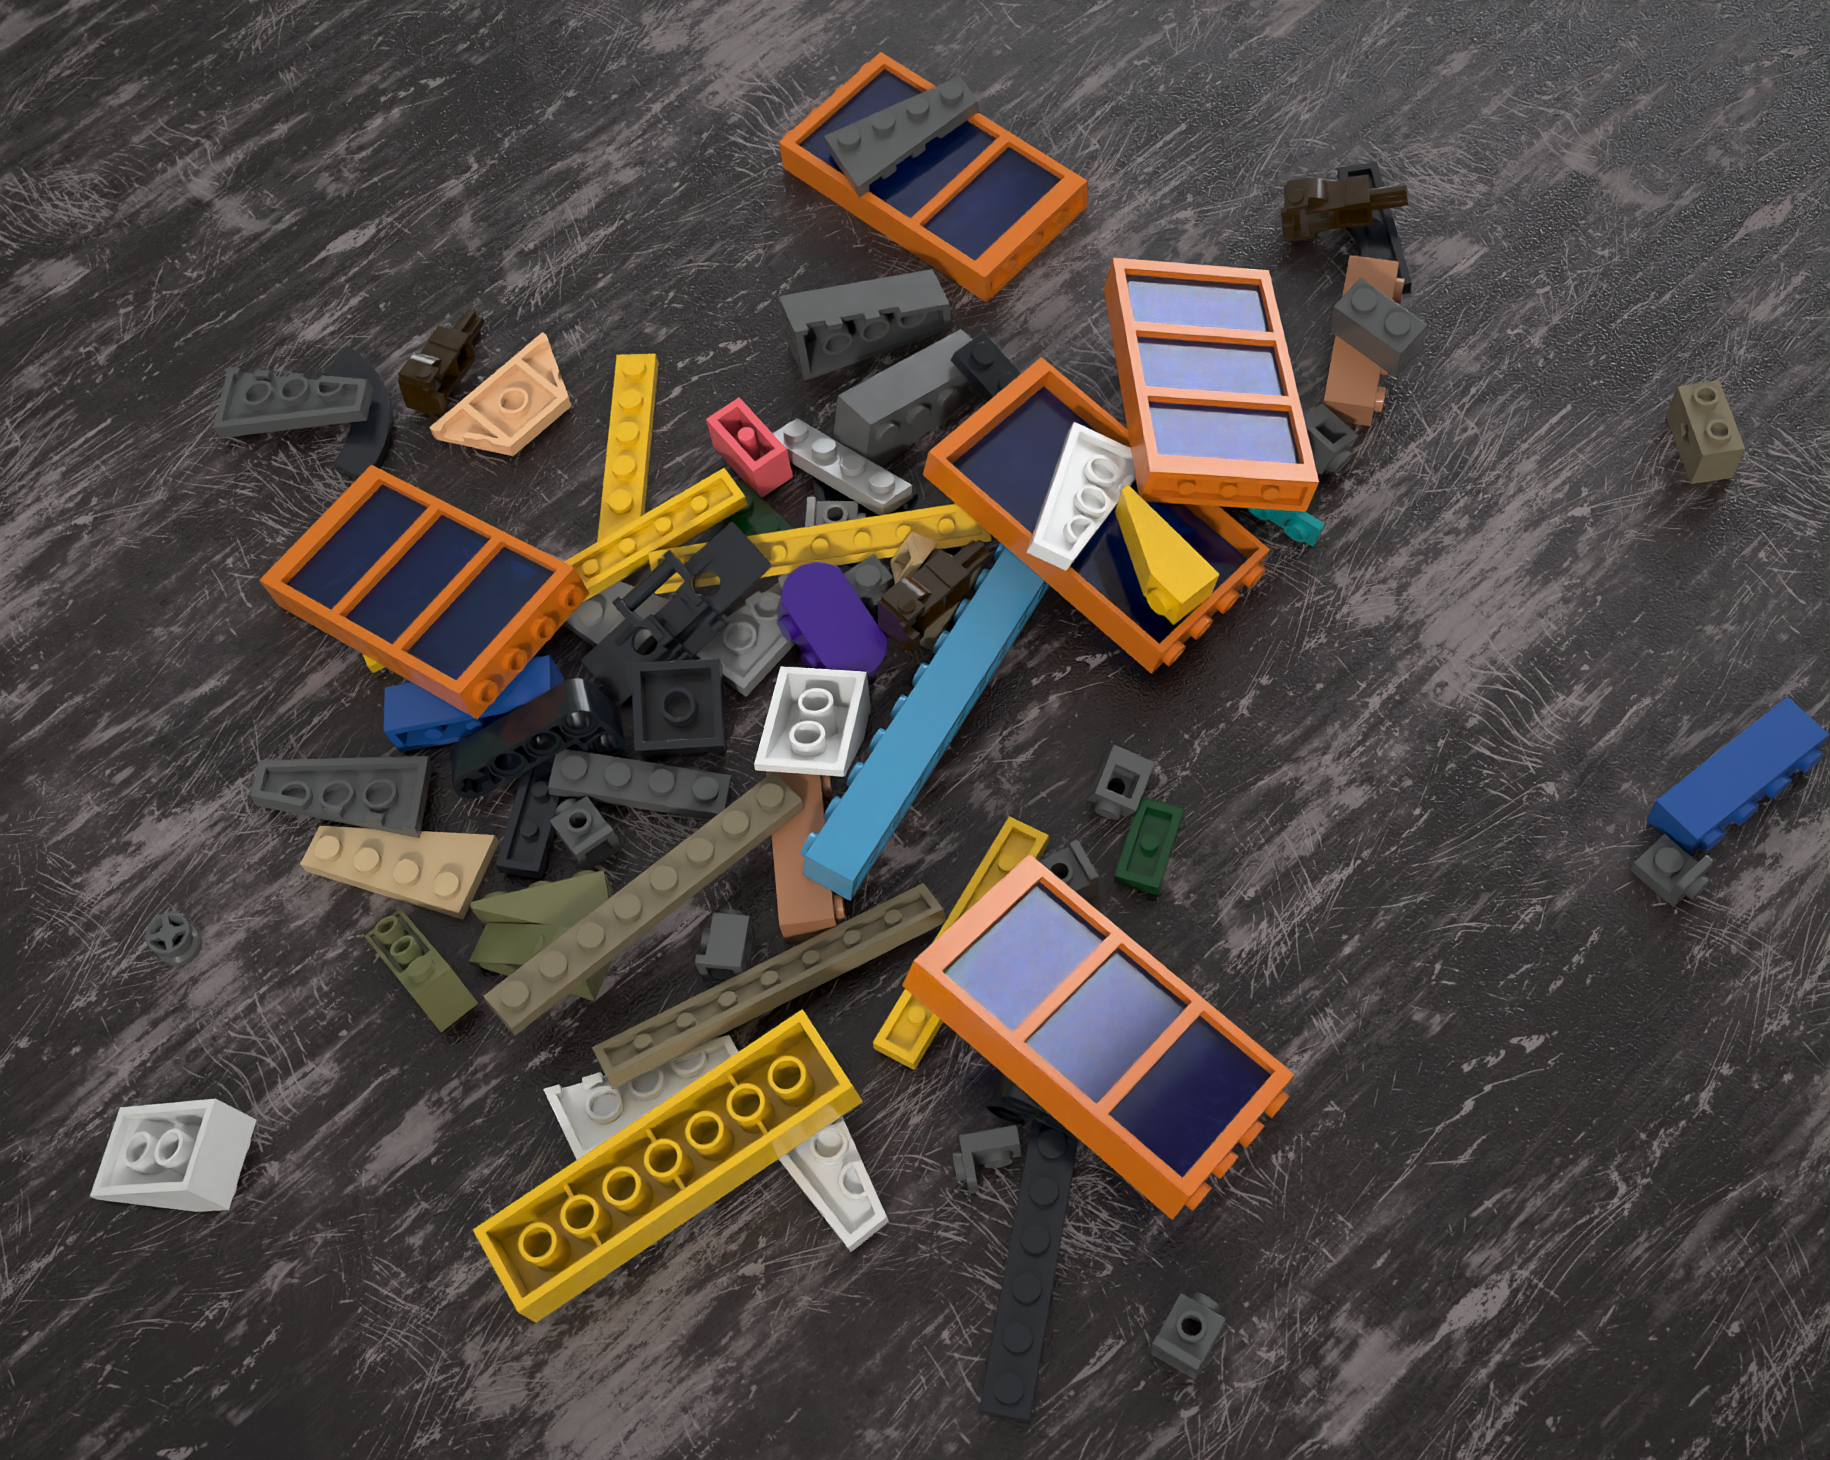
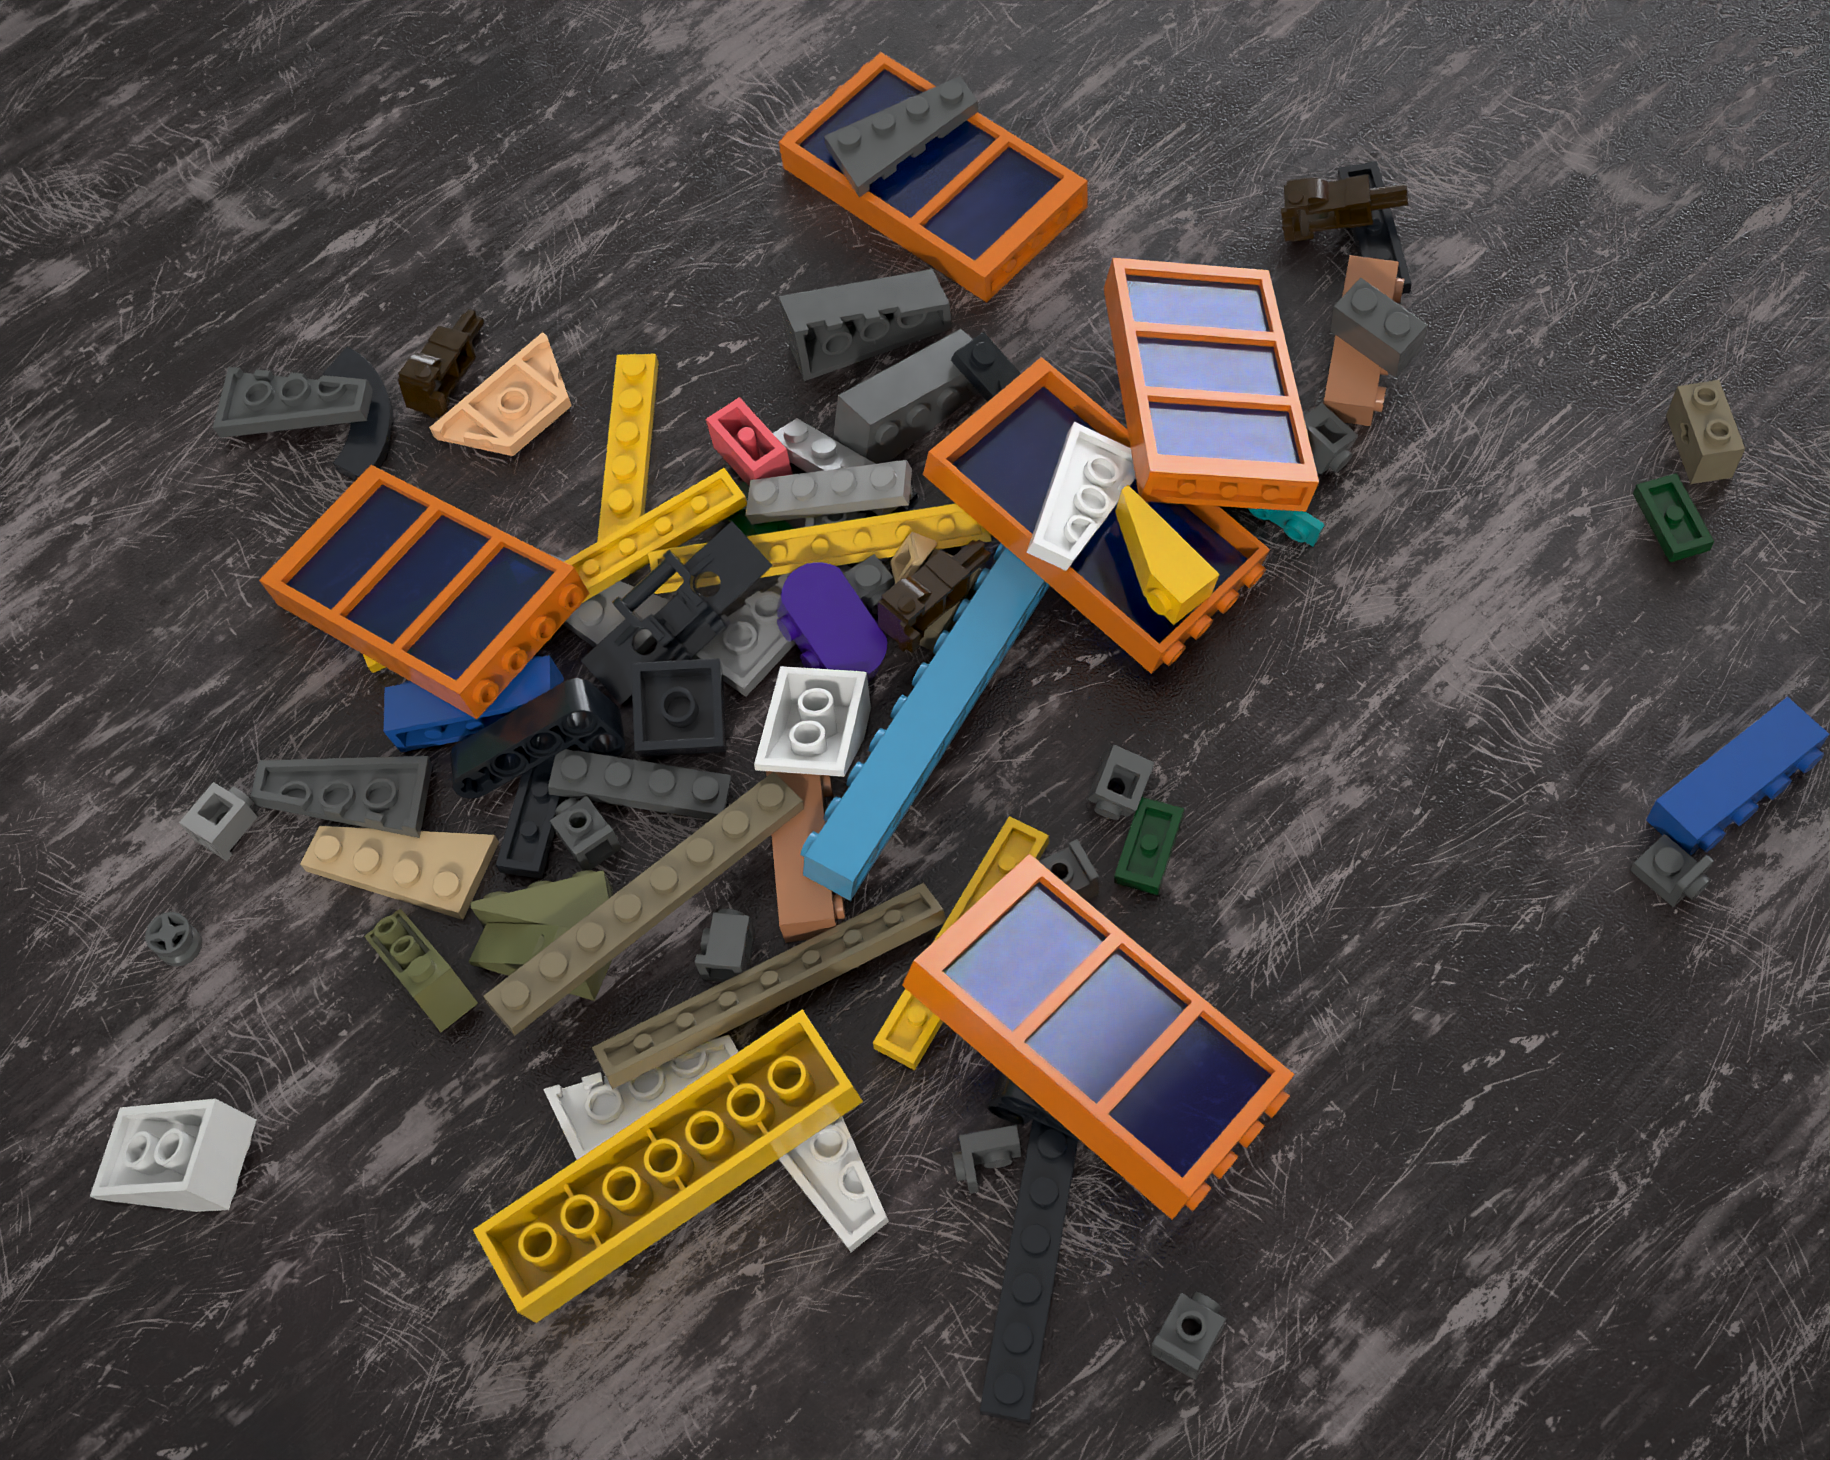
(219, 819): none -> light grey brick
(829, 492): none -> light grey plate
(1673, 517): none -> dark green plate

